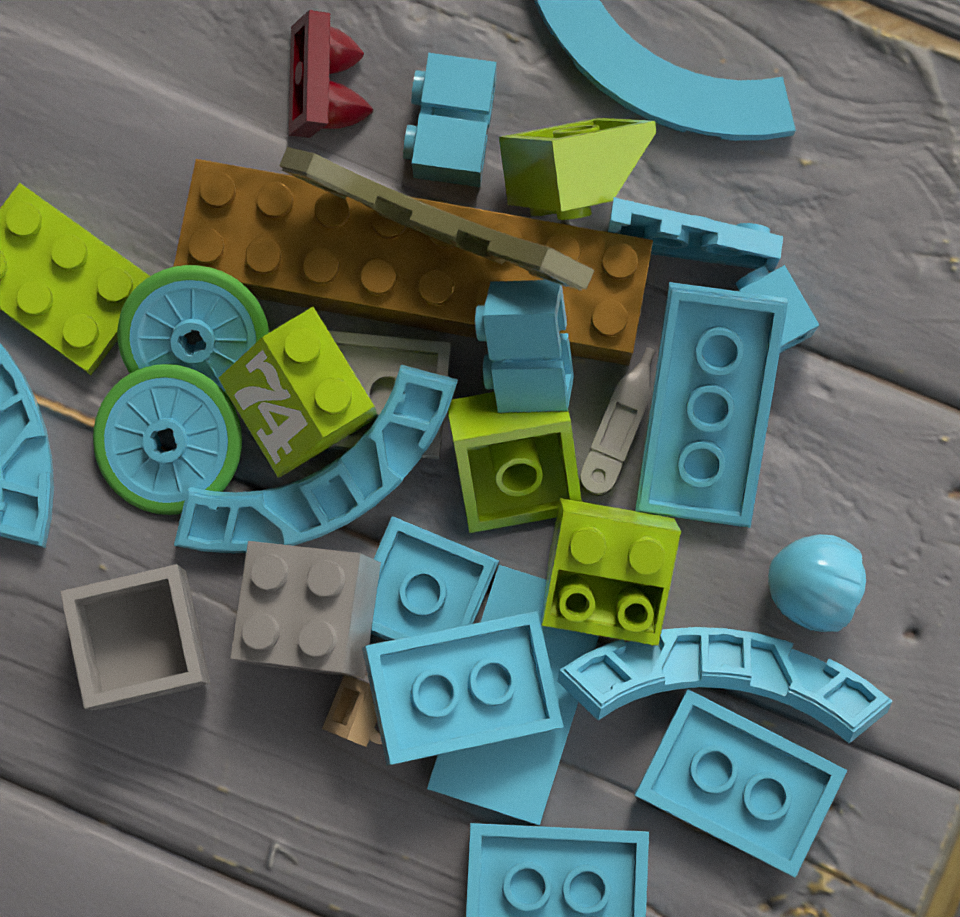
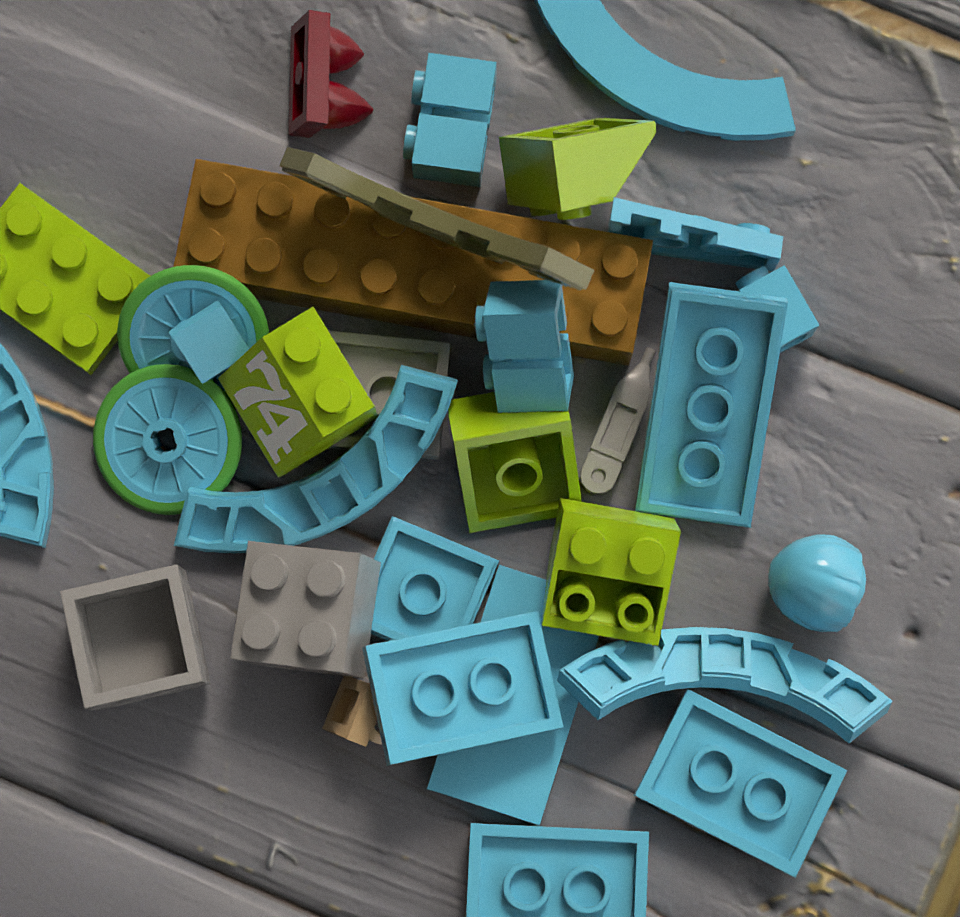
(209, 341): none -> medium azure tile

